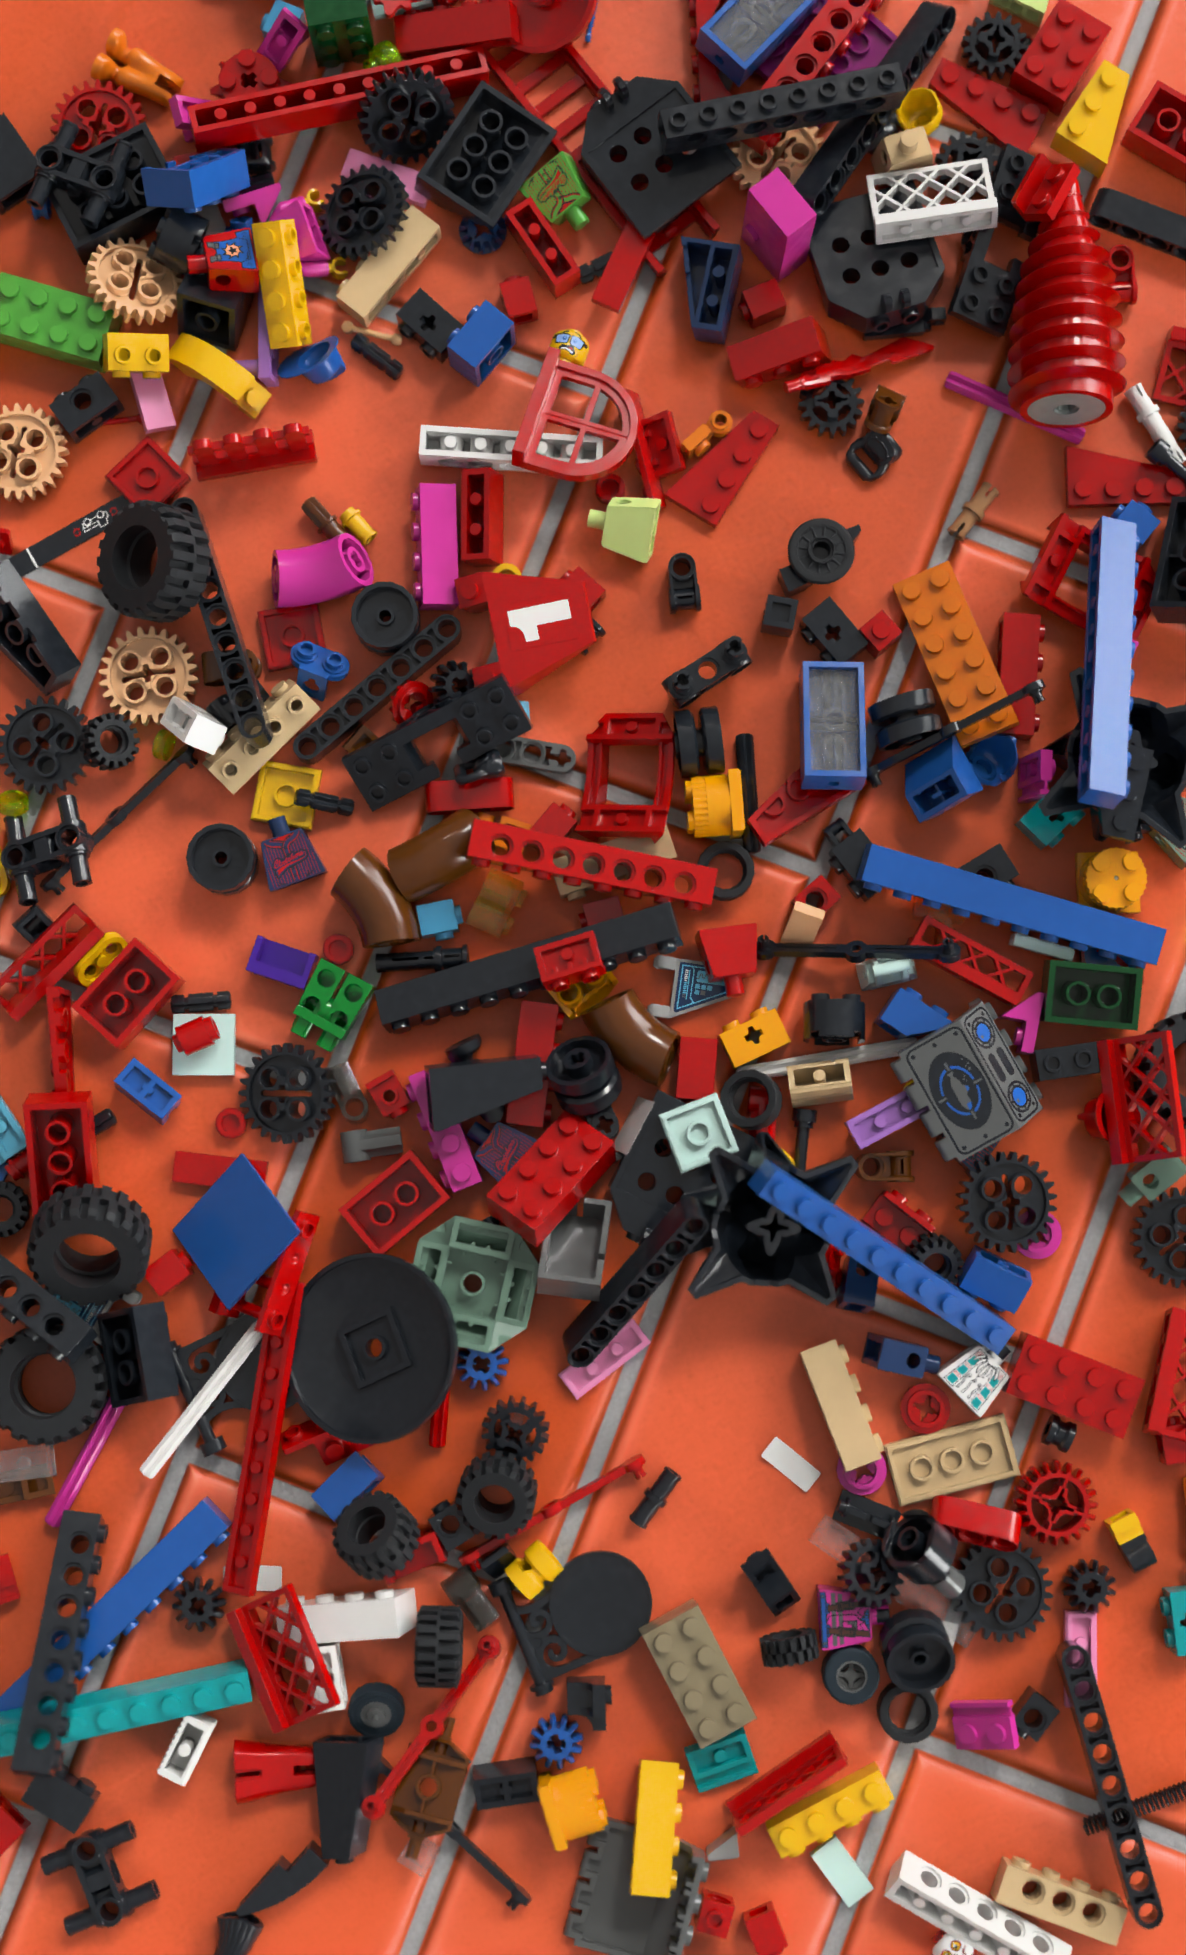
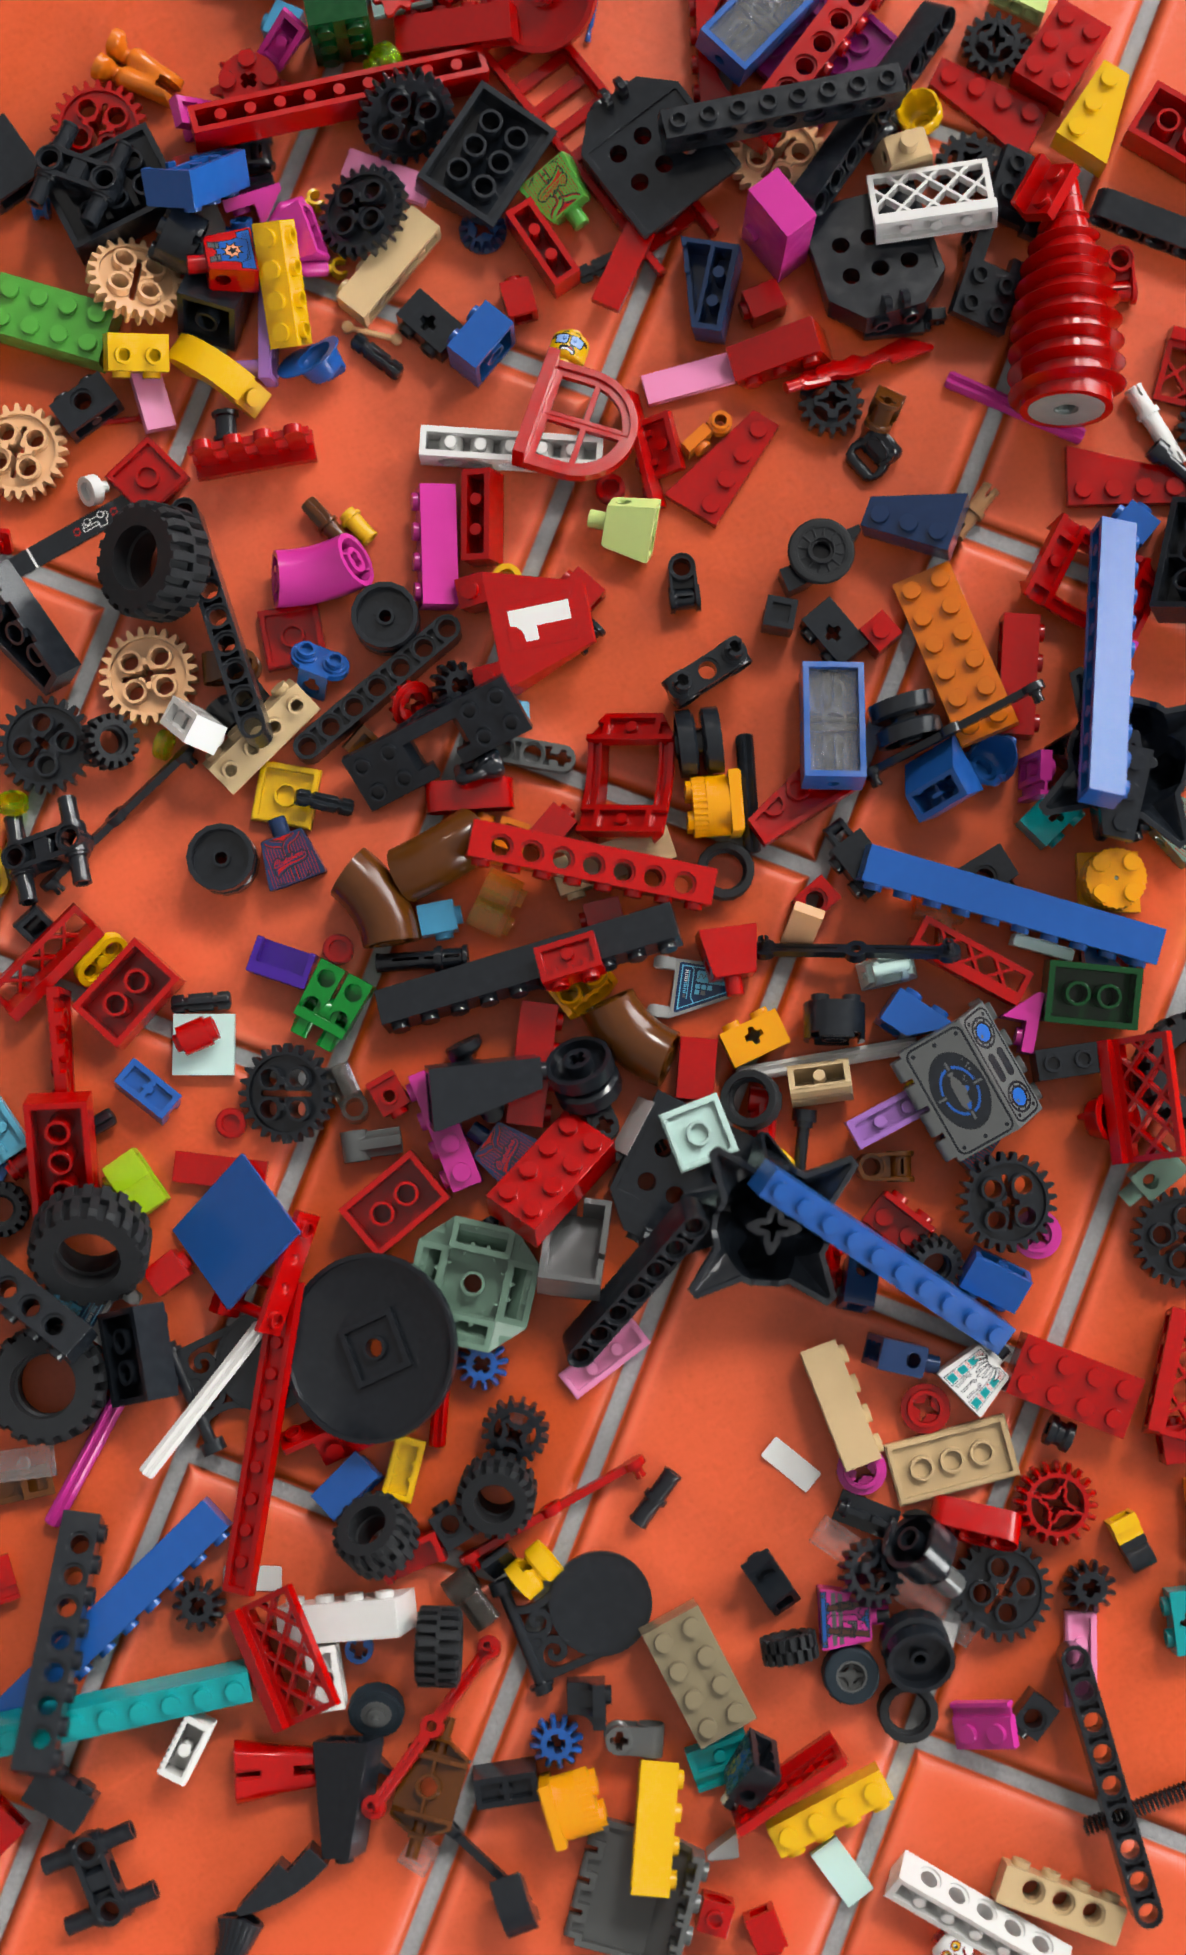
(92, 489): none -> white tile
(136, 1179): none -> lime brick
(224, 422): none -> black bush
(350, 1653): none -> blue bush
(404, 1468): none -> yellow plate
(514, 1905): none -> black brick
(639, 1738): none -> dark grey piece
(687, 379): none -> bright pink tile
(751, 1771): none -> black torso
(917, 521): none -> dark blue wedge

